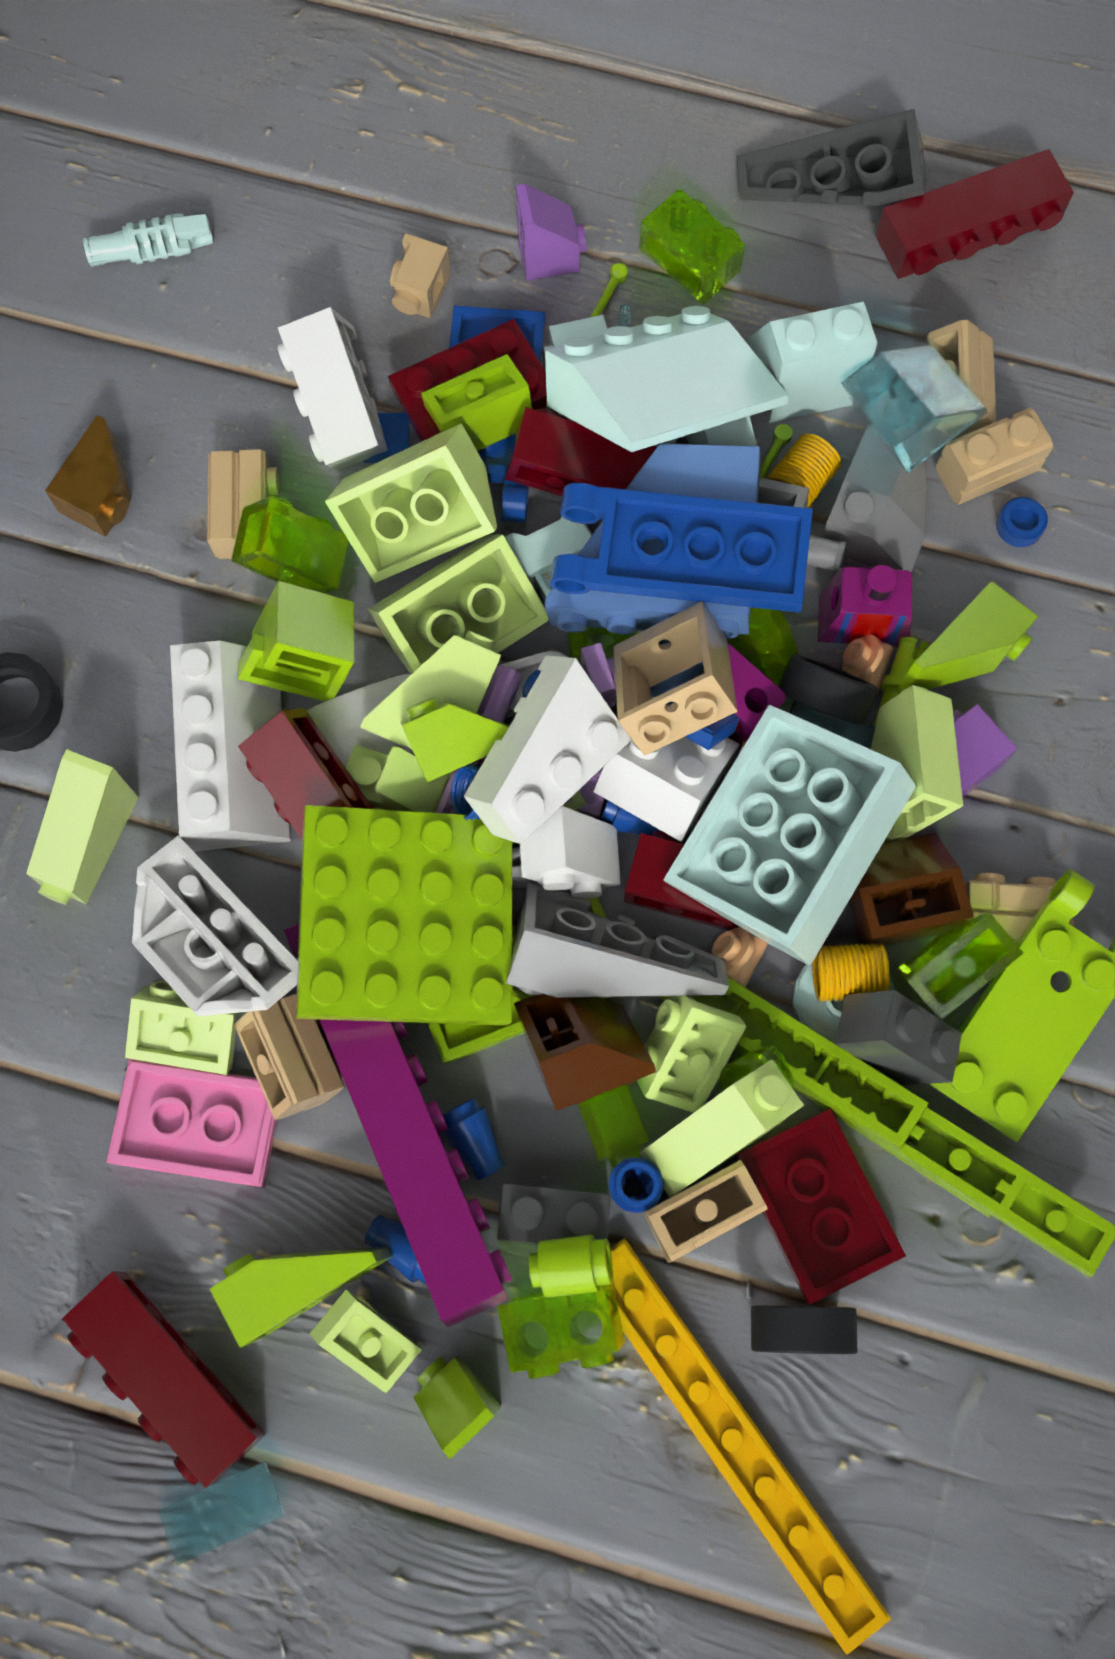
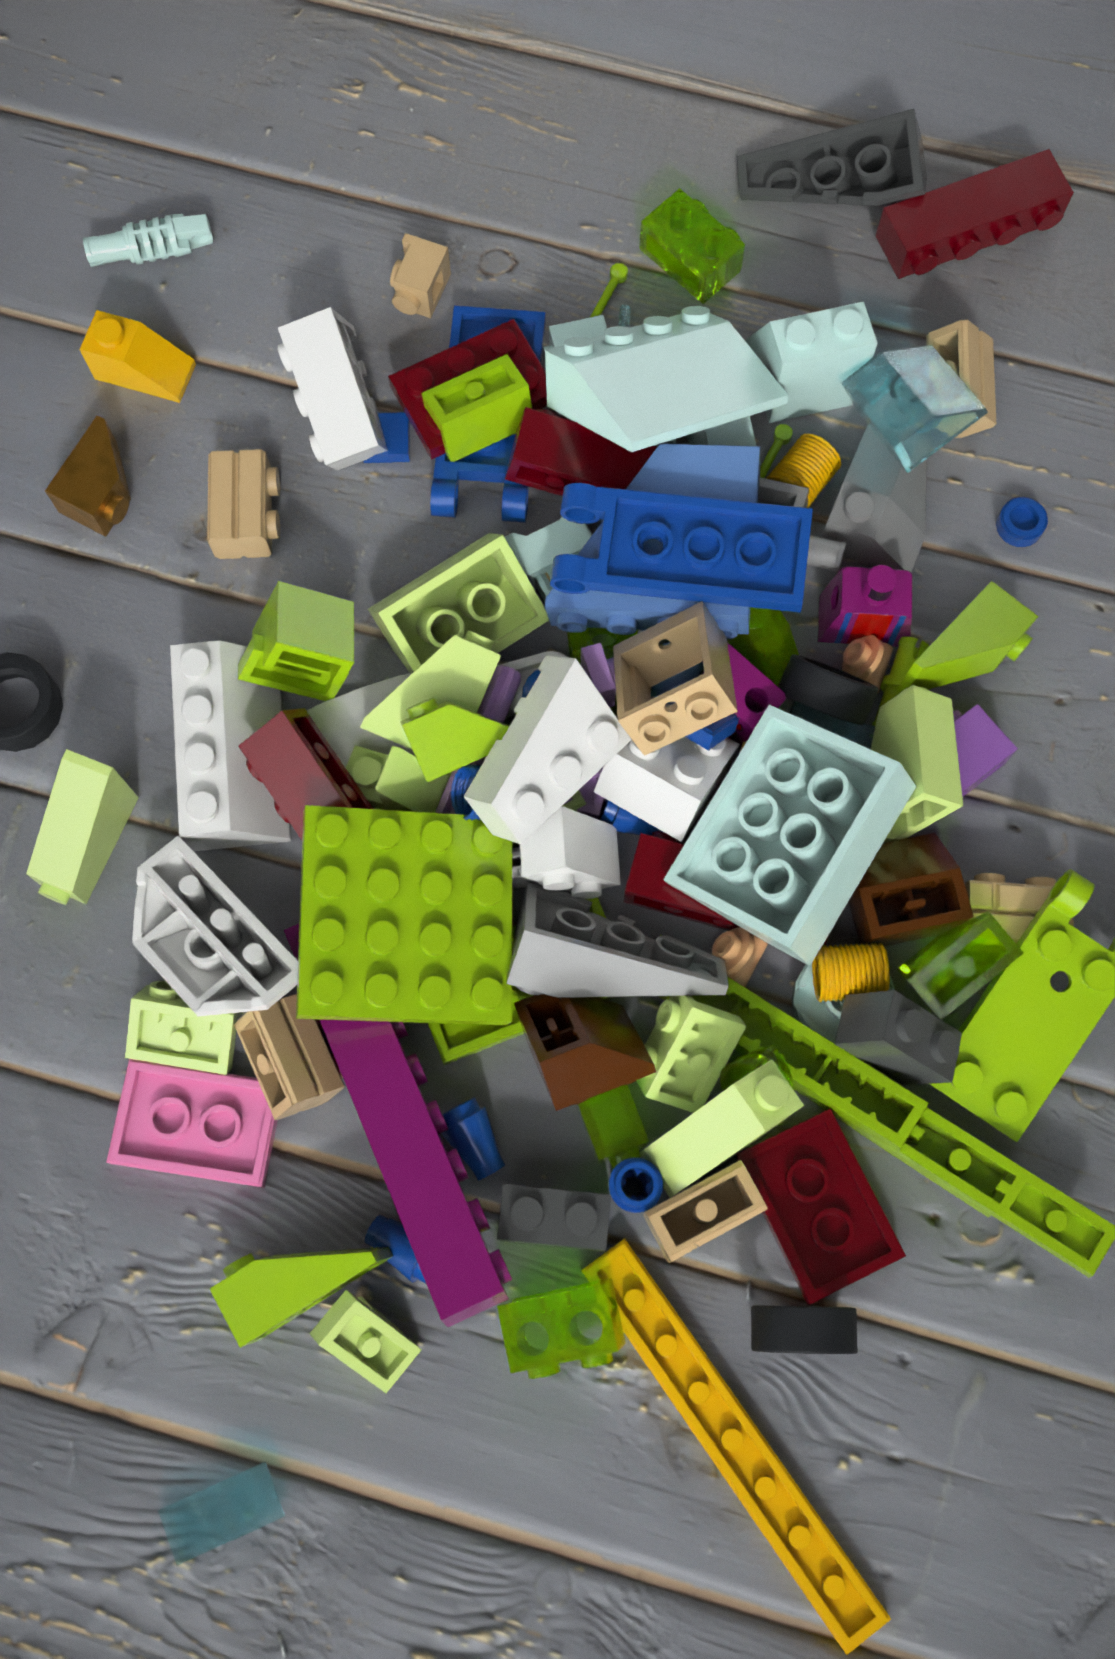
(135, 357): none -> yellow slope
(162, 1378): dark red brick -> none
(290, 545): clear neon green brick -> none
(415, 504): yellowish green slope -> none
(454, 1403): lime slope -> none
(547, 234): medium lavender slope -> none
(571, 1265): lime brick -> none
(994, 456): tan brick -> none

